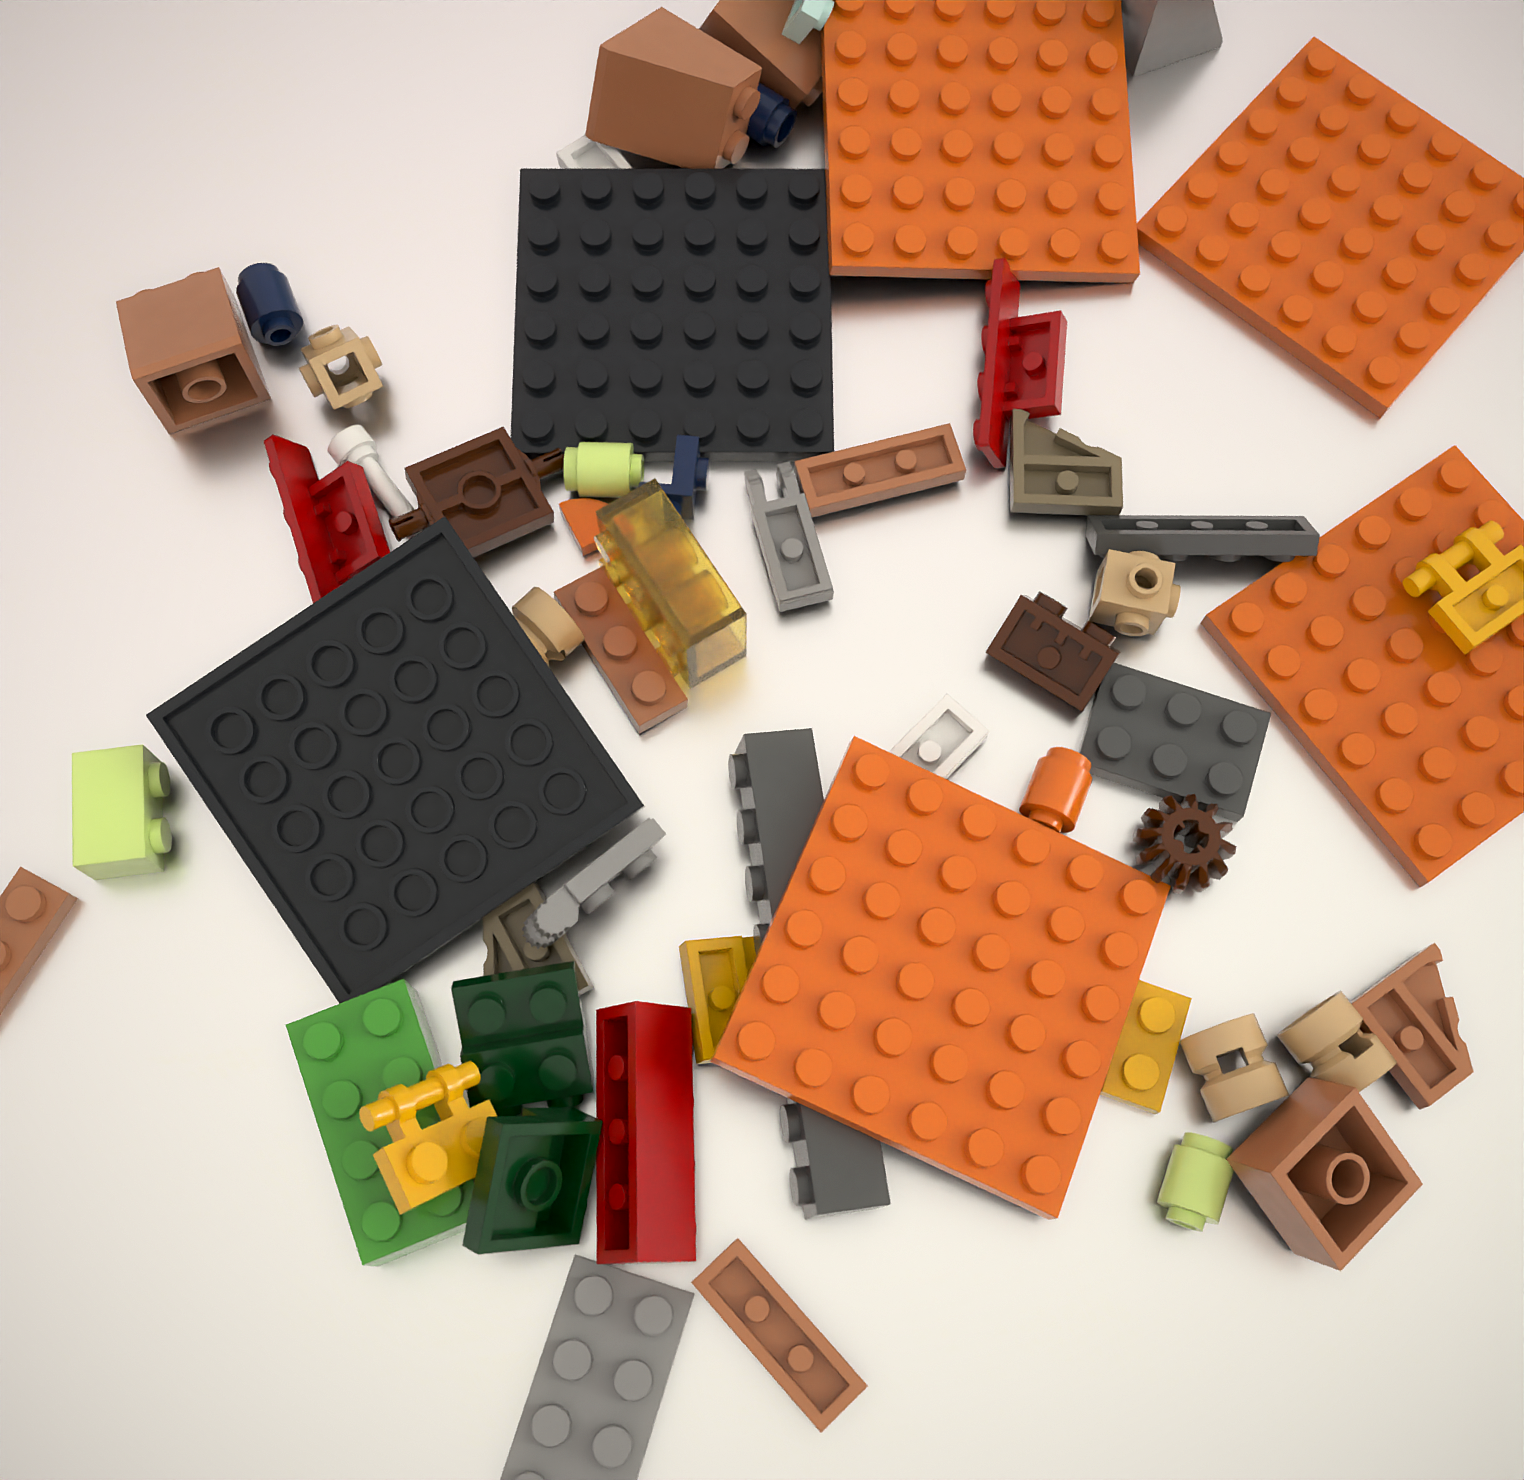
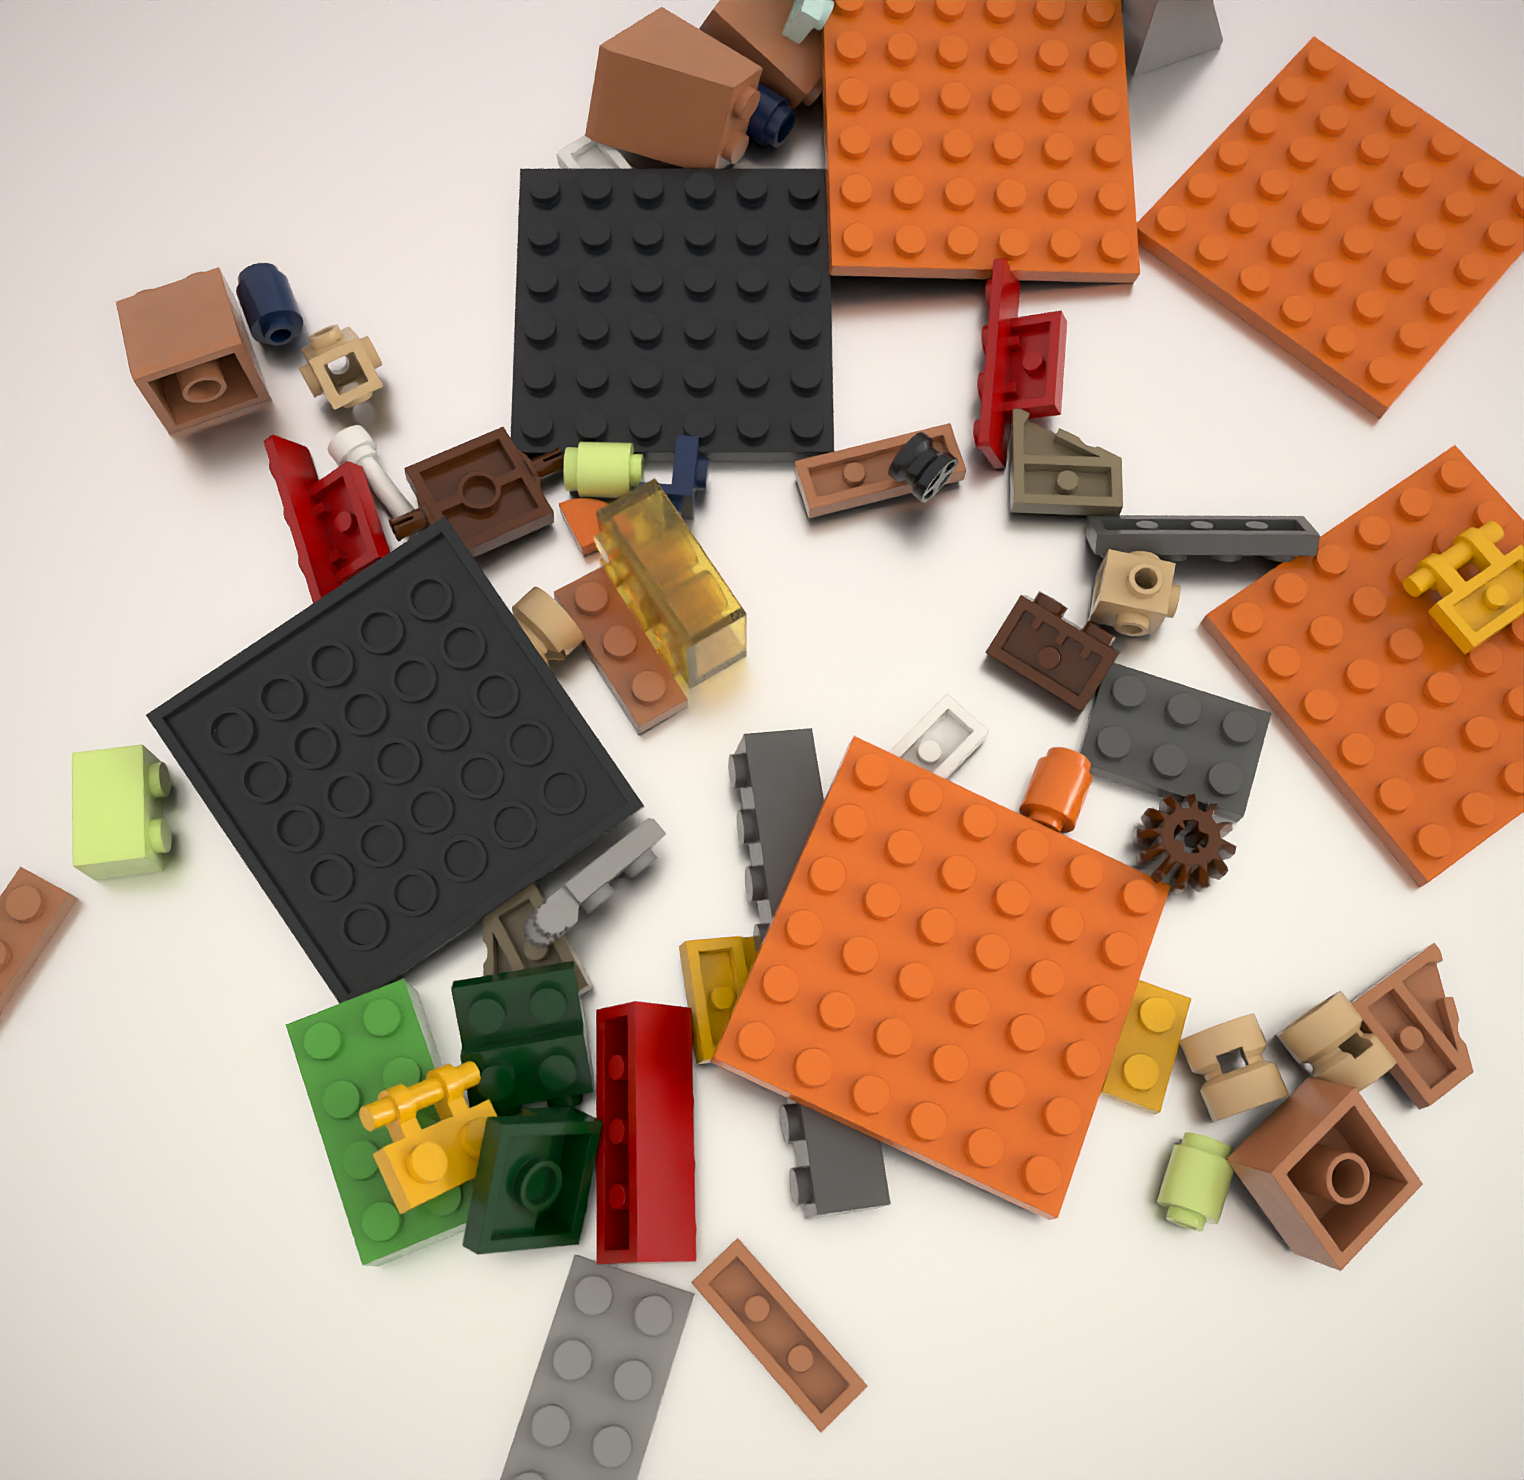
(789, 541): light grey hinge -> none
(922, 466): none -> black wheel

